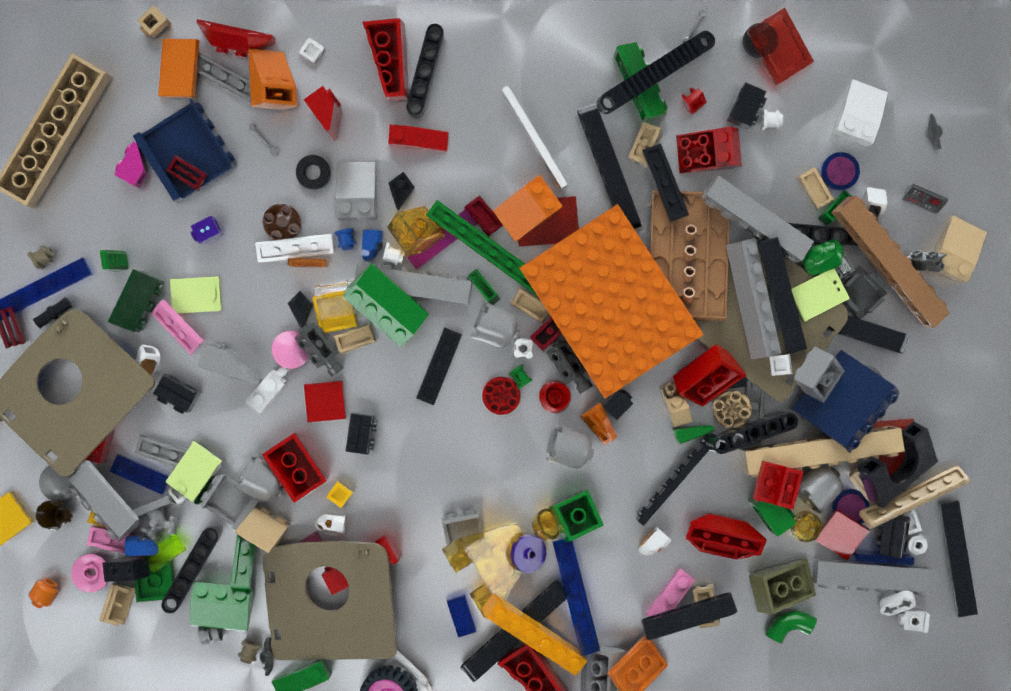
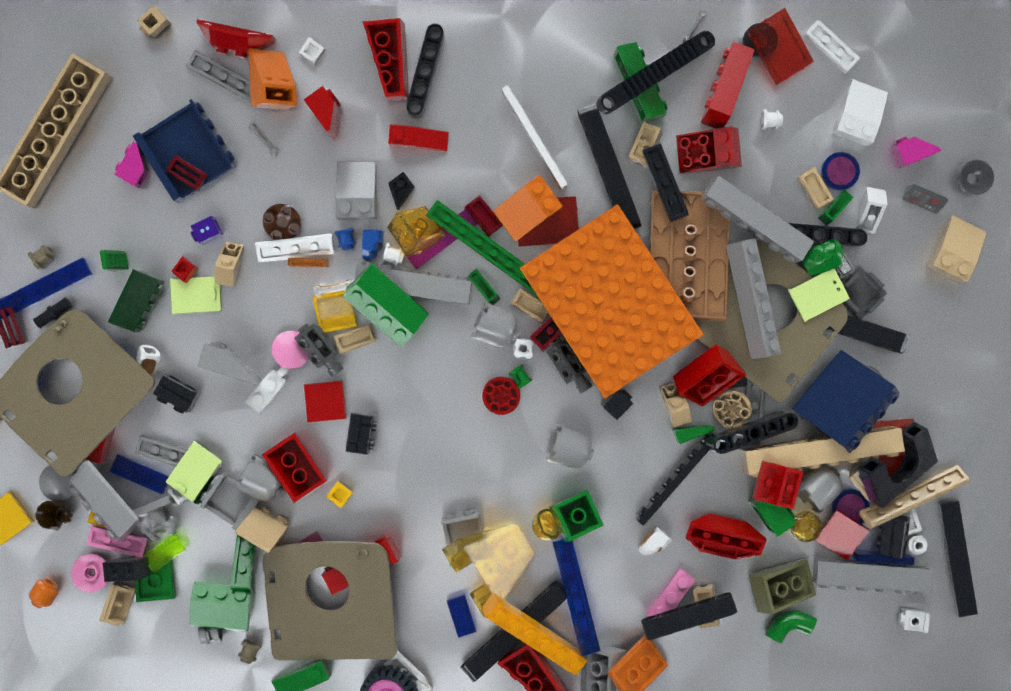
(140, 546): blue rock -> none
(177, 327): bright pink plate -> none
(178, 68): orange tile -> none
(184, 269): none -> red tile
(184, 576): black beam -> none
(228, 264): none -> tan slope
(266, 657): dark grey piece -> none
(300, 307): black piece -> none
(324, 176): black tyre -> none
(331, 524): white rock -> none
(439, 366): black tile -> none
(521, 550): plate -> none
(555, 396): red hat -> none
(599, 423): orange wing -> none
(694, 100): red tile -> none
(727, 86): none -> red wedge
(747, 105): black brick -> none
(780, 364): white tile -> none
(782, 295): black tile -> none
(818, 374): light grey brick -> none
(832, 46): none -> white tile
(891, 262): medium nougat brick -> none
(897, 603): white beam -> none
(912, 150): none -> dark pink slope
(932, 260): dark grey hinge -> none
(935, 131): dark grey piece -> none
(984, 176): none -> dark grey piece

